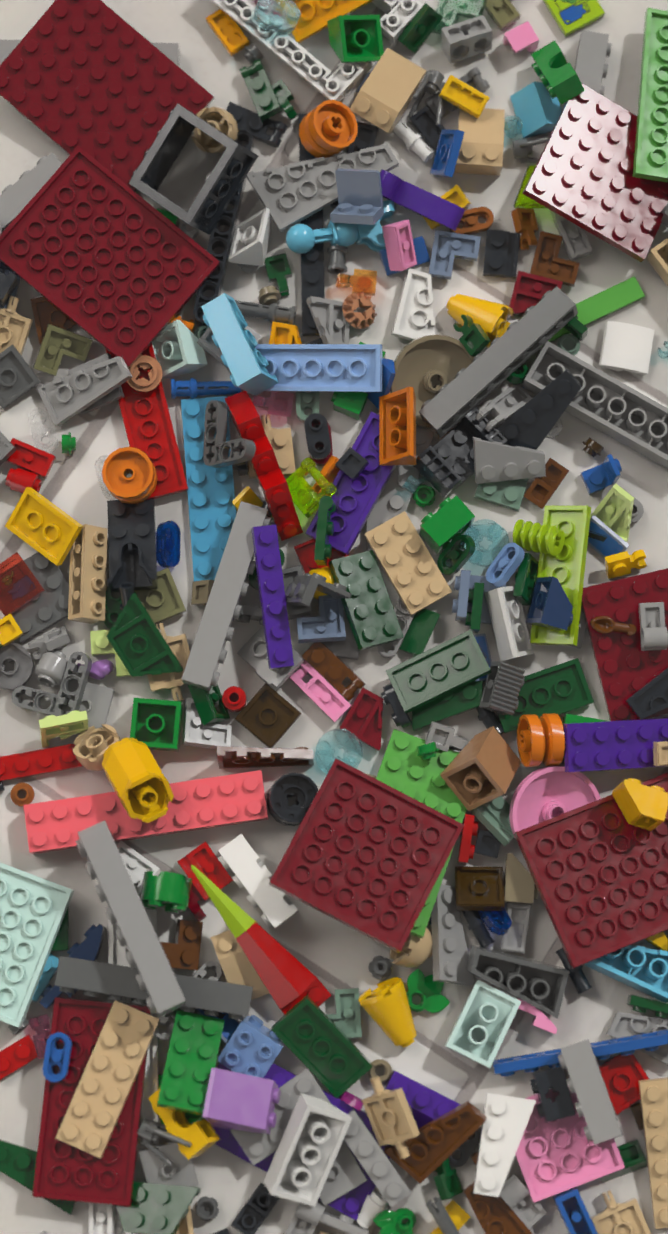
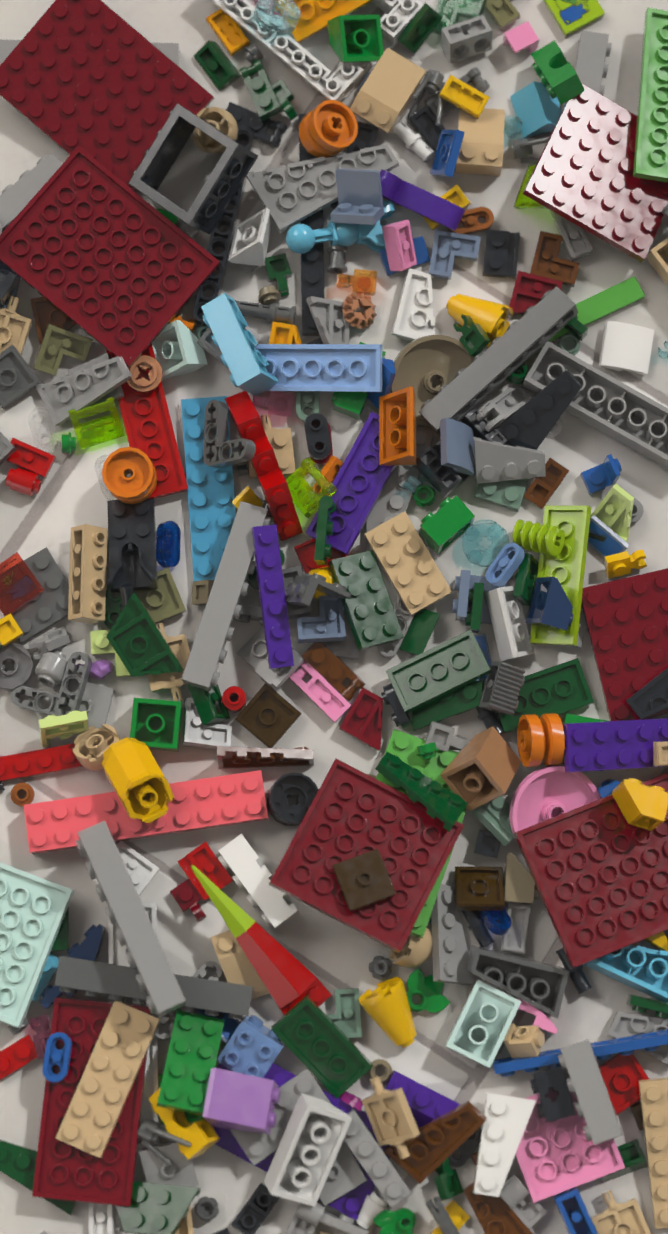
(44, 526): yellow plate -> none
(99, 429): none -> clear neon green plate
(165, 891): green brick -> none
(187, 945): reddish brown plate -> none
(193, 384): blue pin -> none
(217, 65): none -> dark green slope
(343, 740): clear light blue plate -> none
(351, 464): black plate -> none
(363, 880): none -> dark brown plate
(421, 789): none -> dark green wing
(456, 552): dark green plate -> none
(457, 446): none -> sand blue slope
(466, 850): red plate -> none
(524, 1041): none -> tan brick
(526, 224): dark orange plate -> none
(592, 447): dark brown plate -> none
(607, 625): reddish brown piece -> none
(607, 787): none -> blue tile
(652, 626): light grey plate -> none

